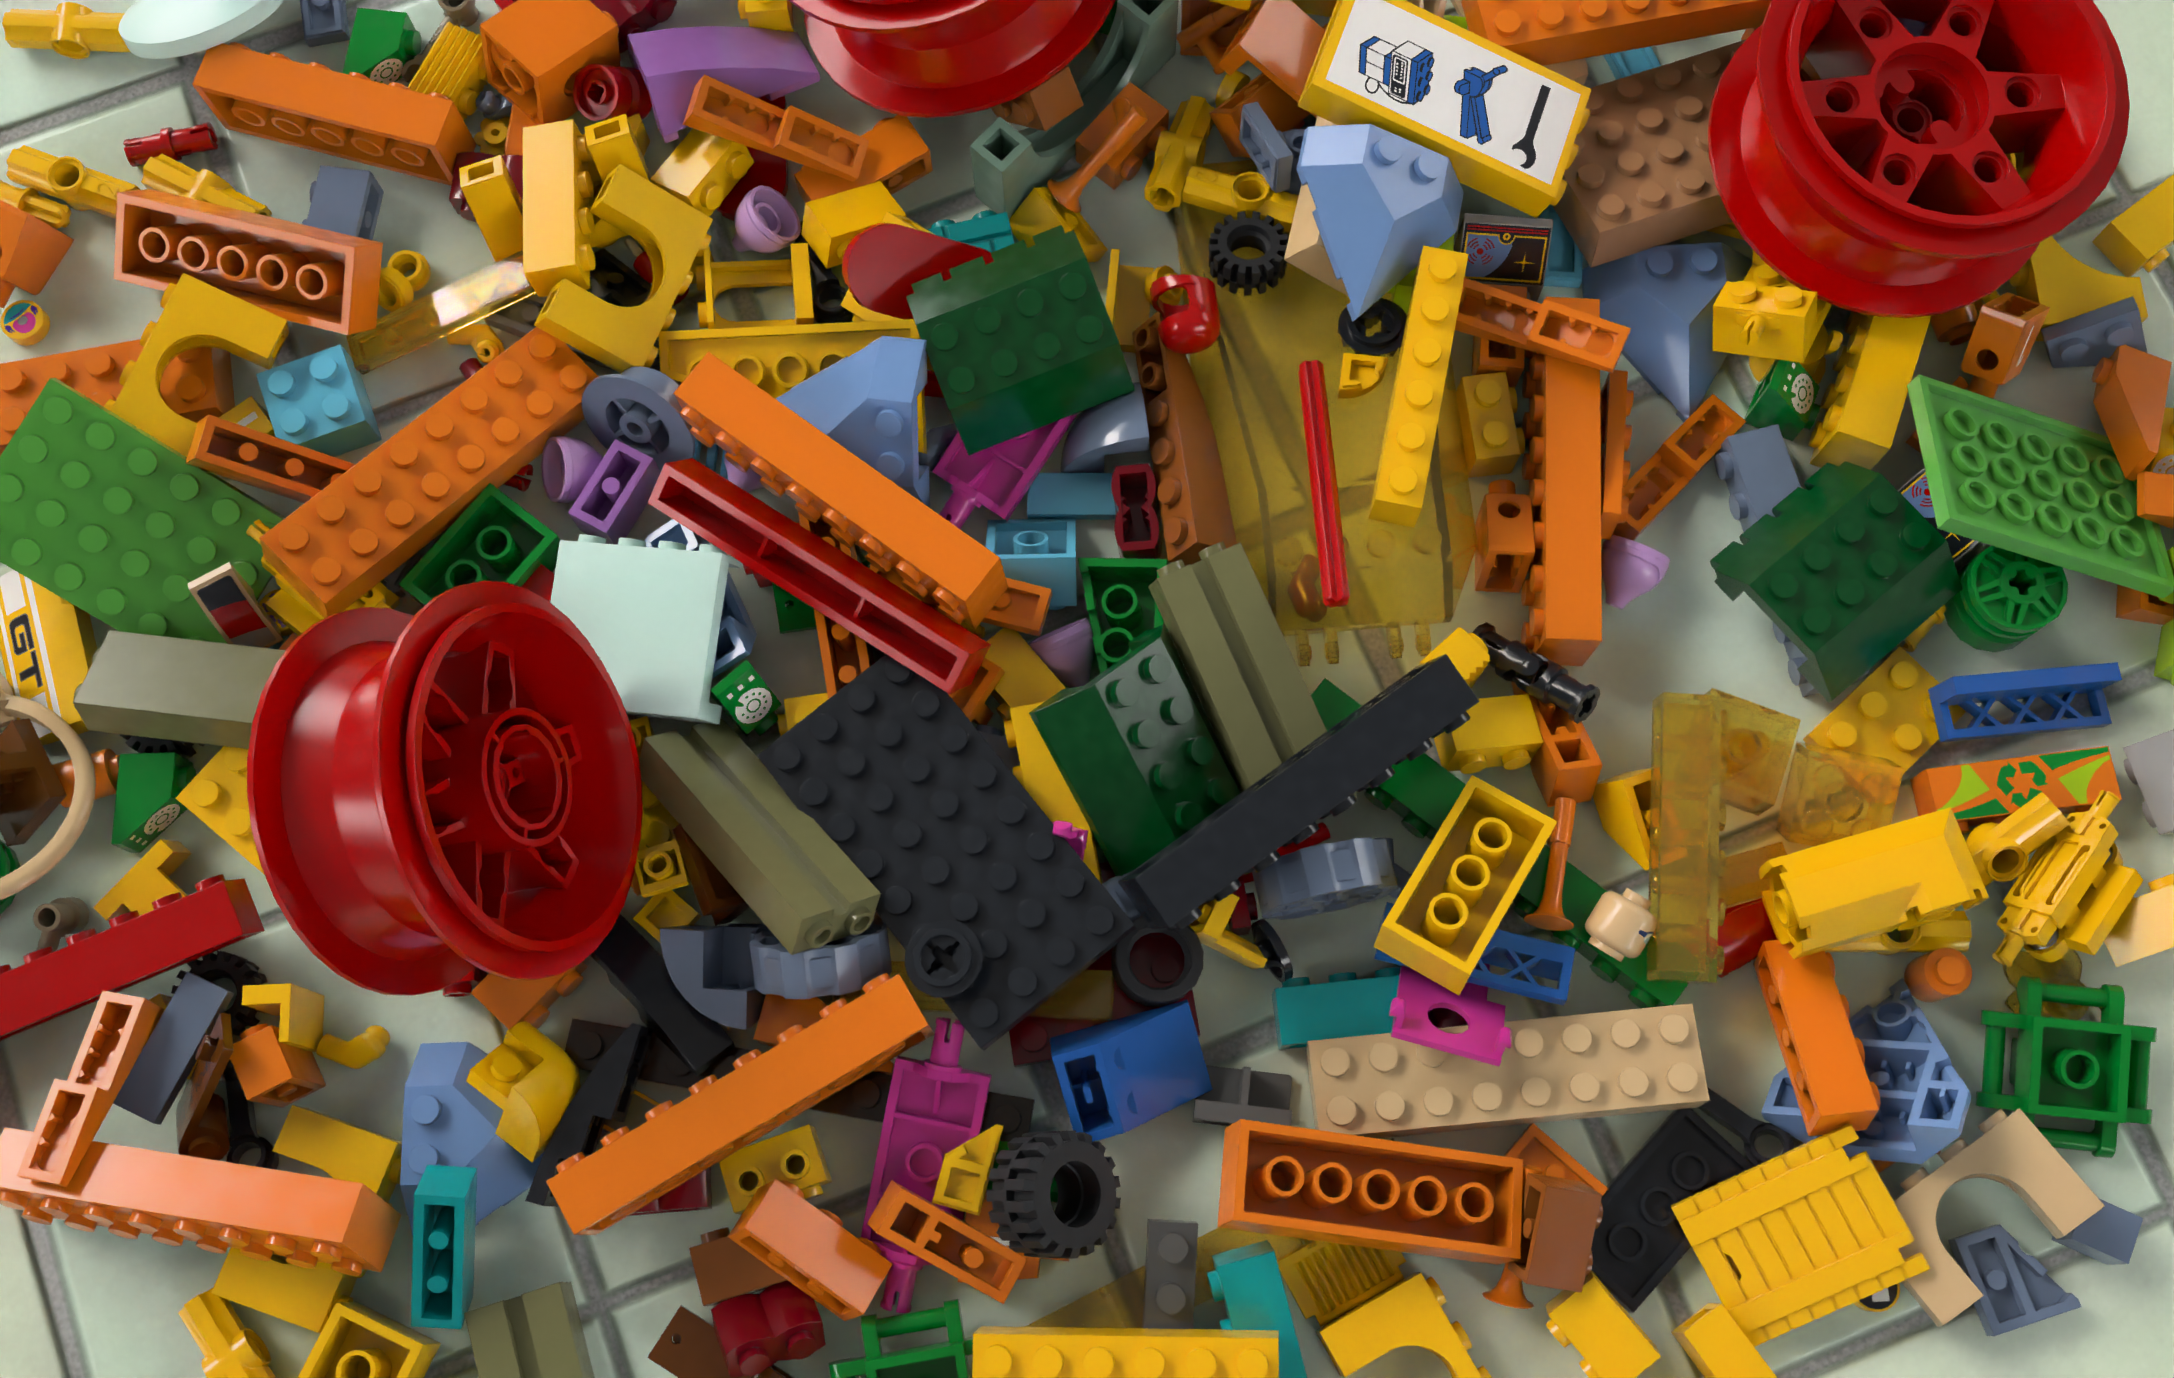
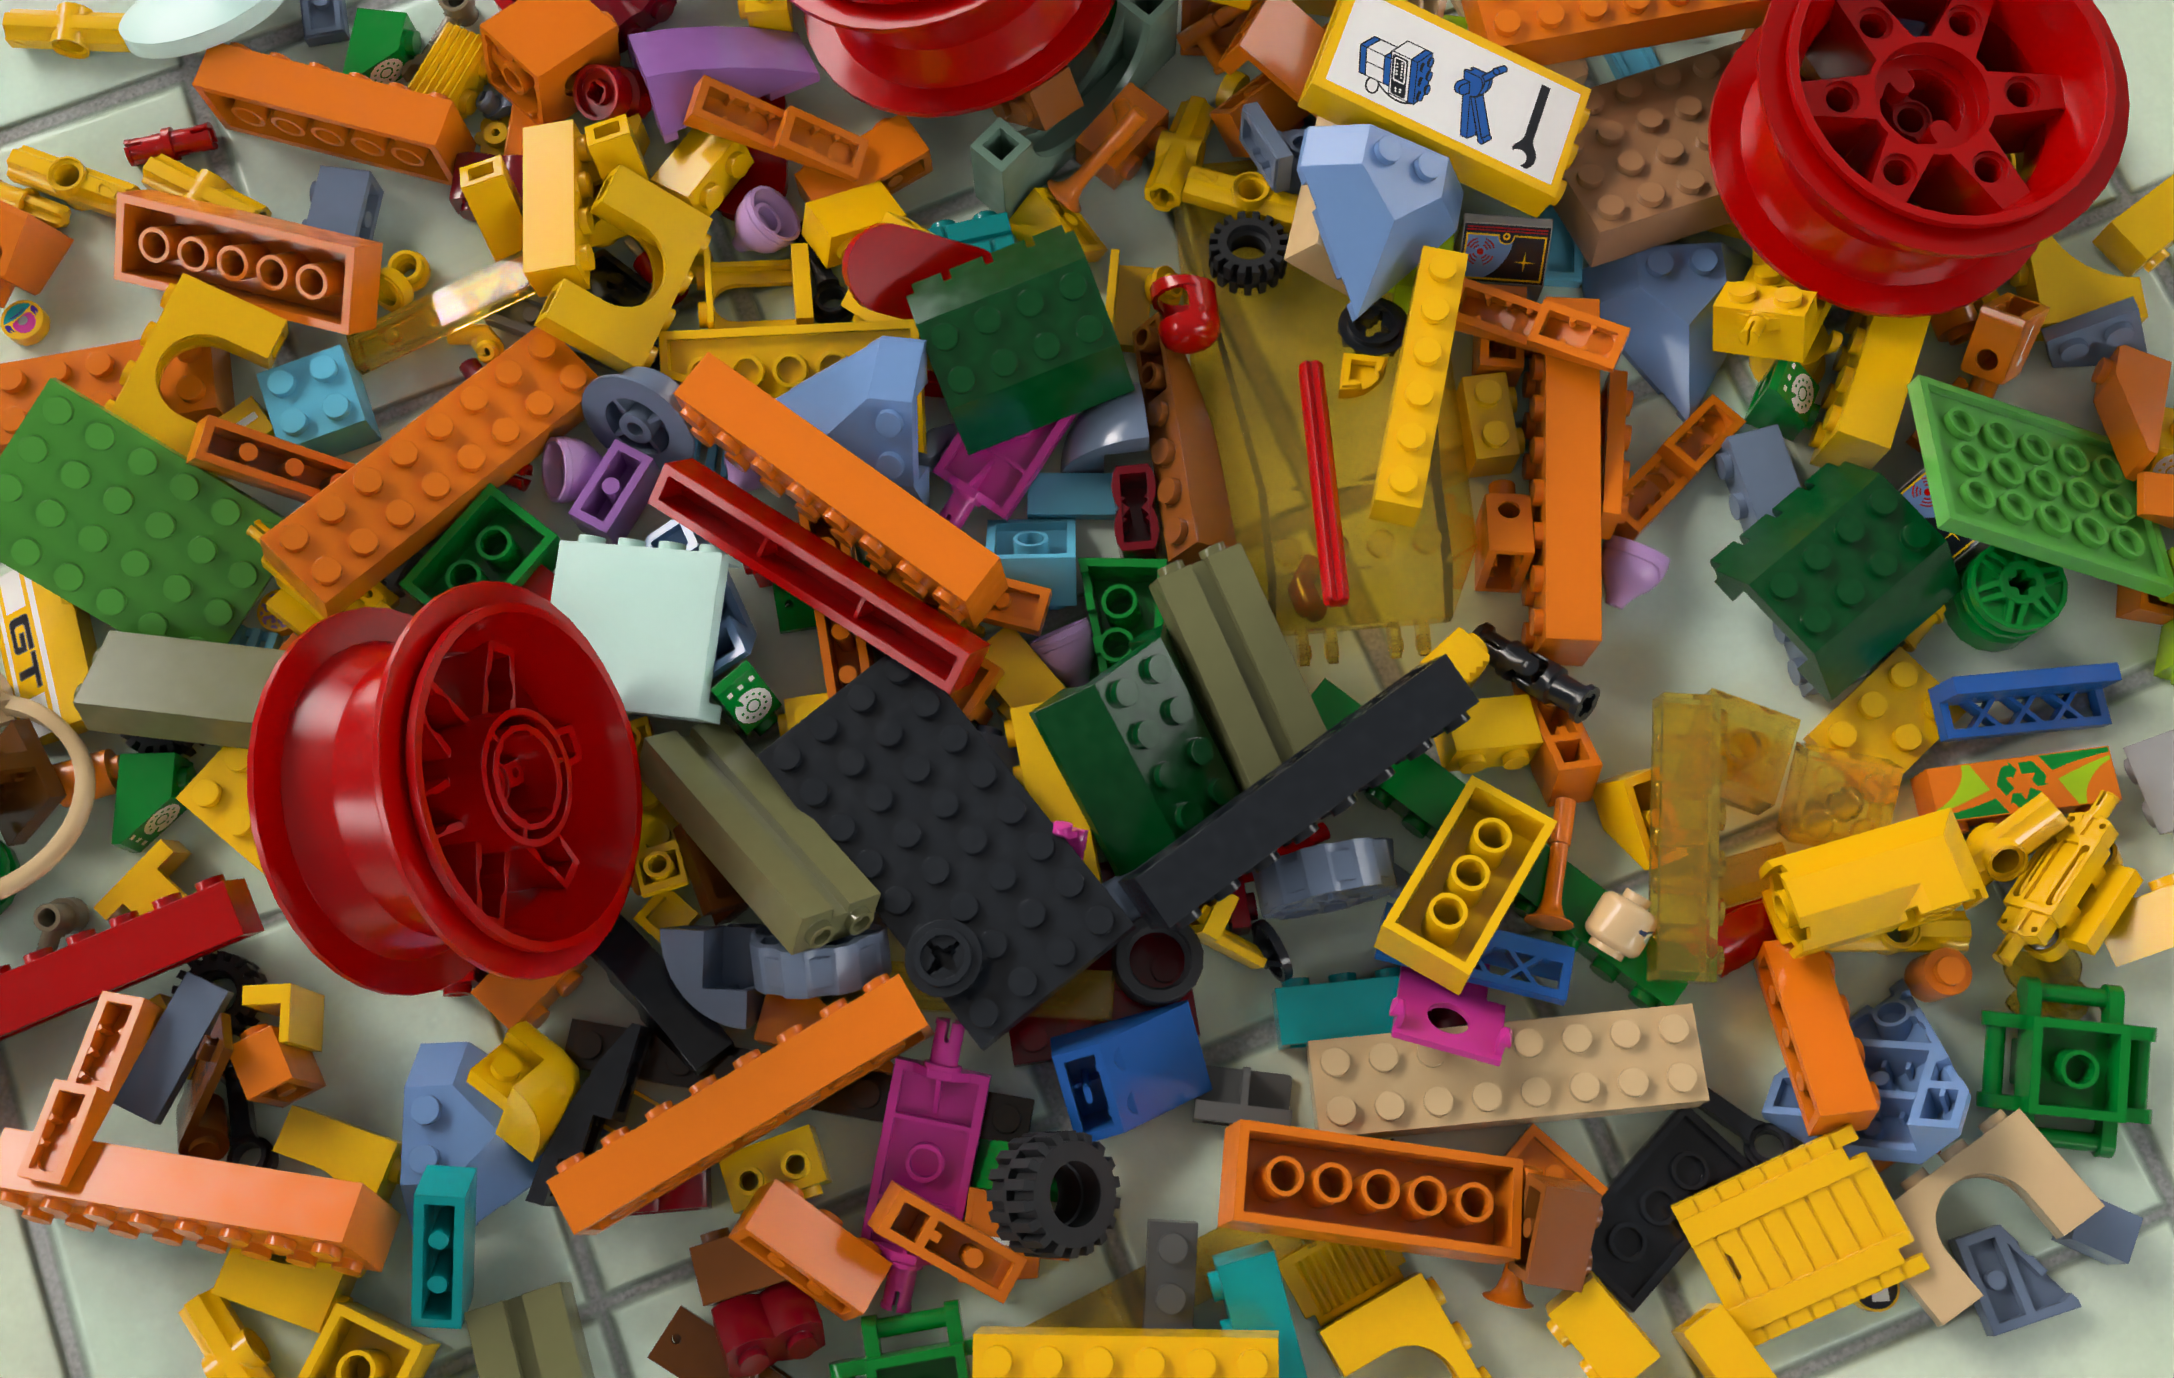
(234, 608): slope -> none
(358, 1051): yellow arm -> none
(966, 1172): yellow tile -> none

